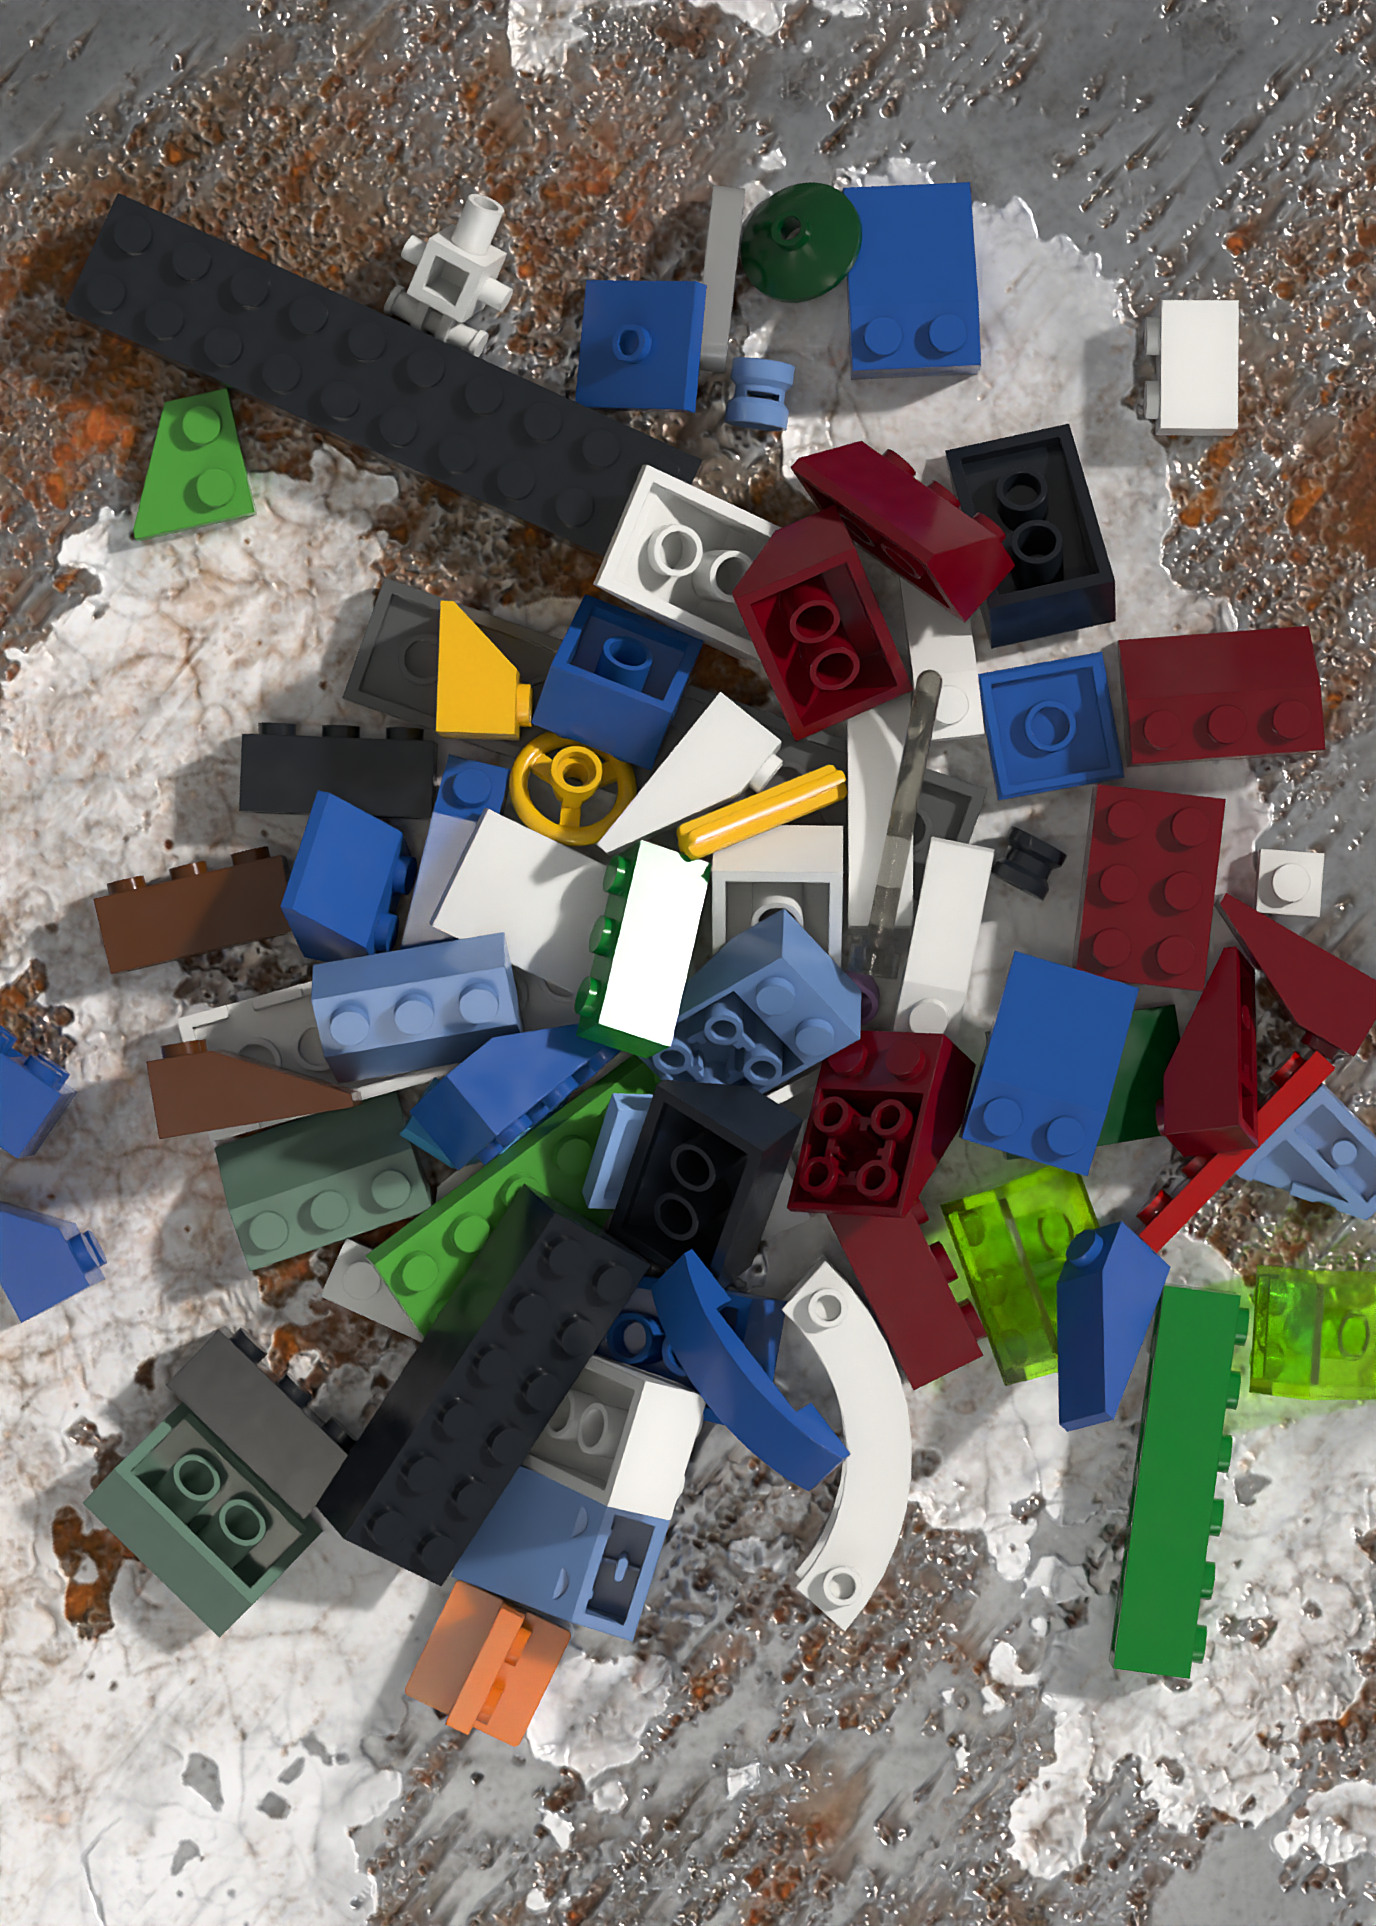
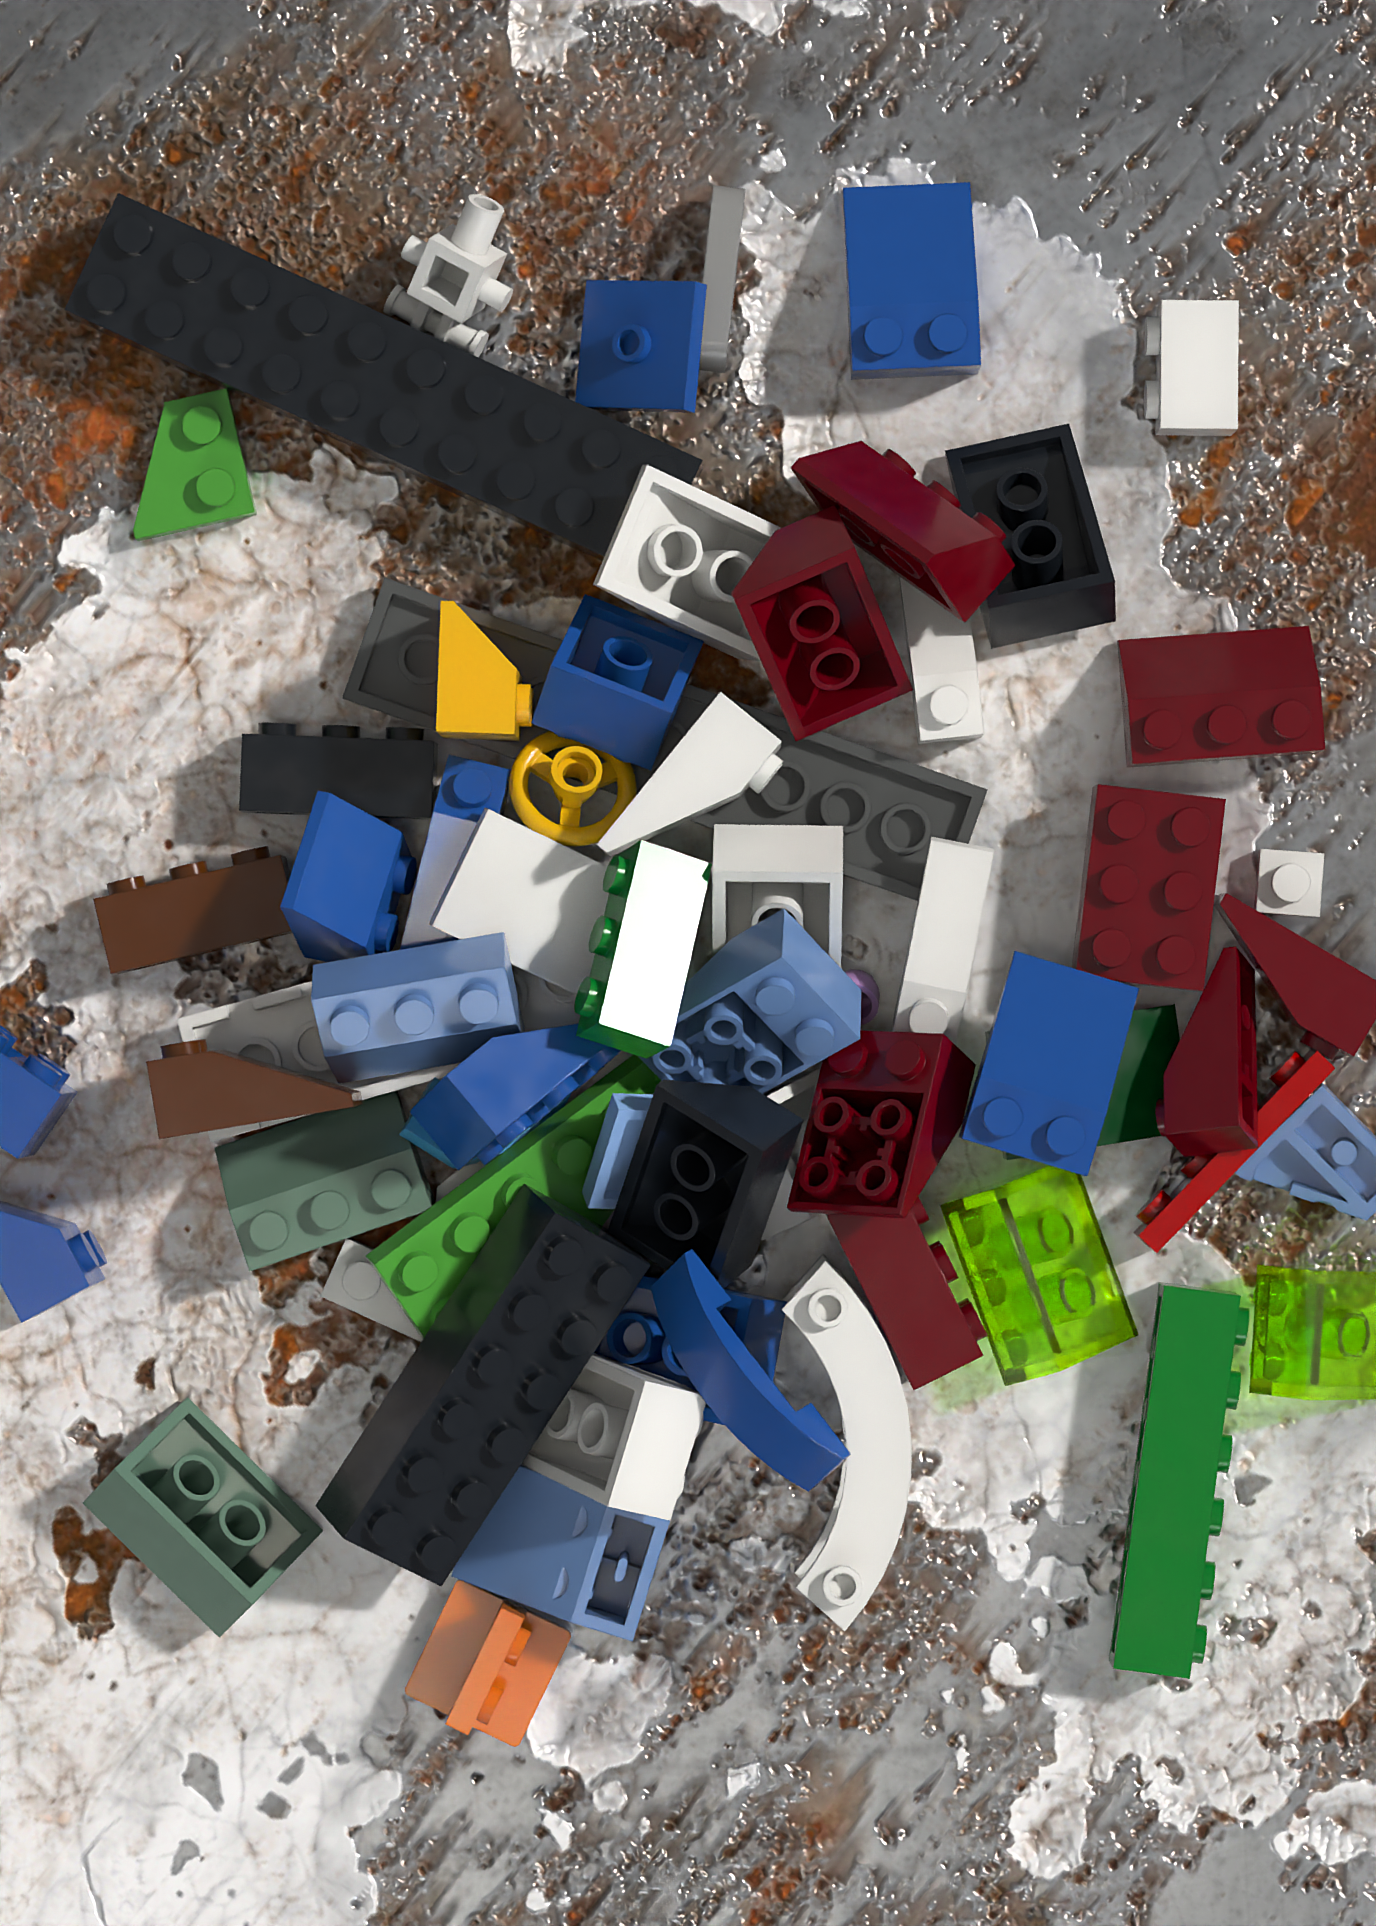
(263, 1417): black brick -> none
(759, 379): medium blue wheel -> none
(761, 812): yellow axle -> none
(816, 256): dark green dish -> none
(873, 766): white slope -> none
(876, 948): clear smoke piece -> none
(1027, 863): black wheel -> none
(1050, 726): blue plate -> none
(1102, 1319): blue slope -> none

